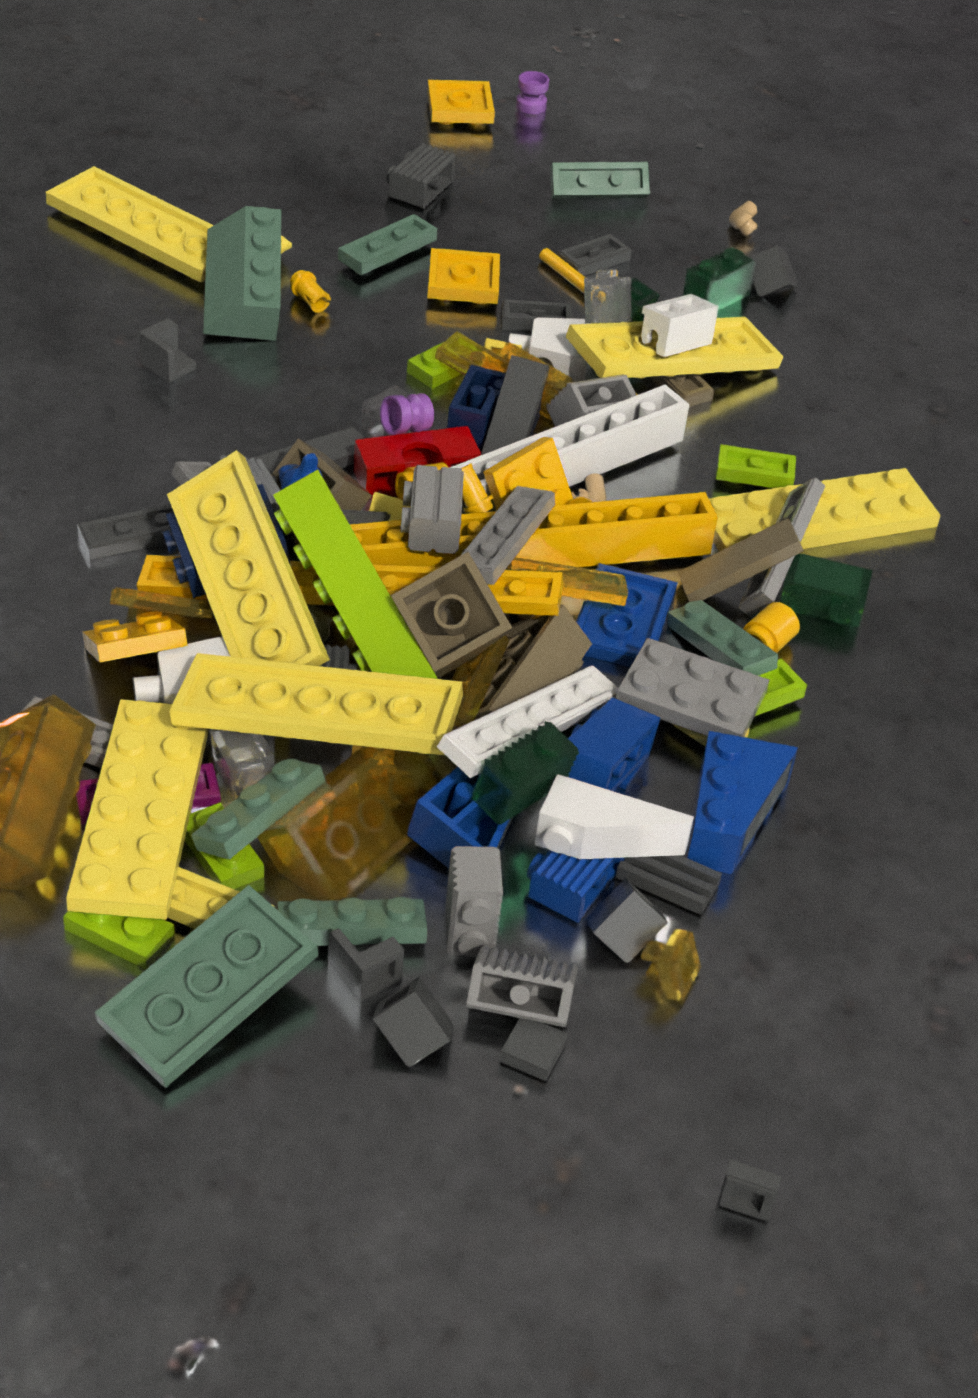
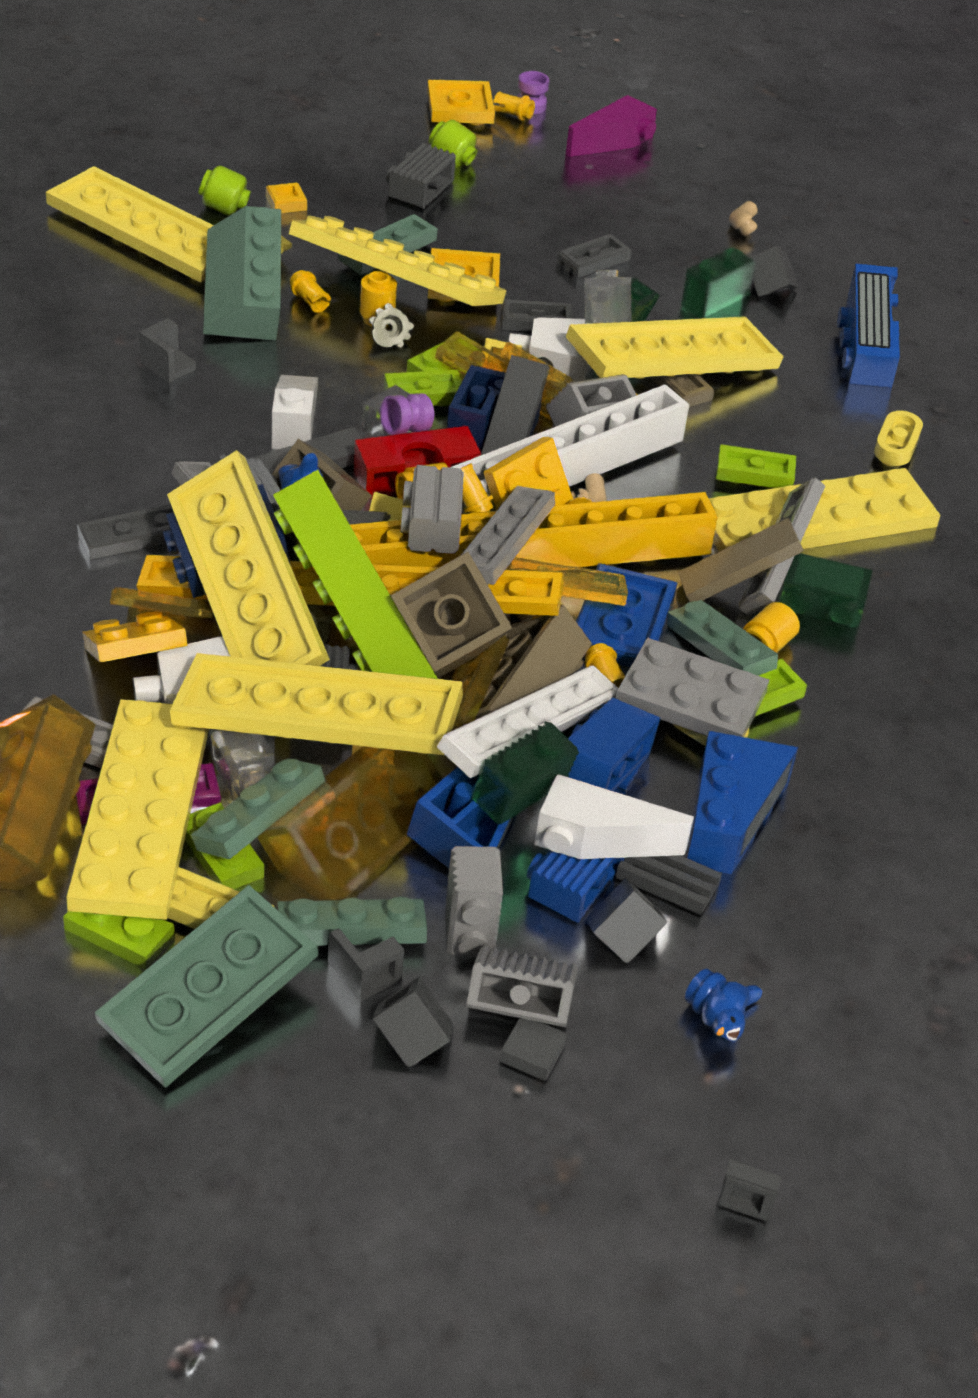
(224, 190): none -> lime head
(286, 197): none -> yellow tile
(293, 410): none -> white slope
(376, 291): none -> yellow brick
(394, 260): none -> light yellow plate
(399, 327): none -> animal
(437, 385): none -> lime plate
(456, 139): none -> lime head
(513, 105): none -> yellow pin
(562, 268): yellow bar -> none
(599, 180): sand green plate -> none
(604, 659): none -> yellow pin
(612, 128): none -> magenta slope
(673, 963): clear yellow tile -> none
(680, 324): white hinge -> none
(721, 1002): none -> blue animal
(869, 328): none -> blue wedge
(898, 438): none -> light yellow plate

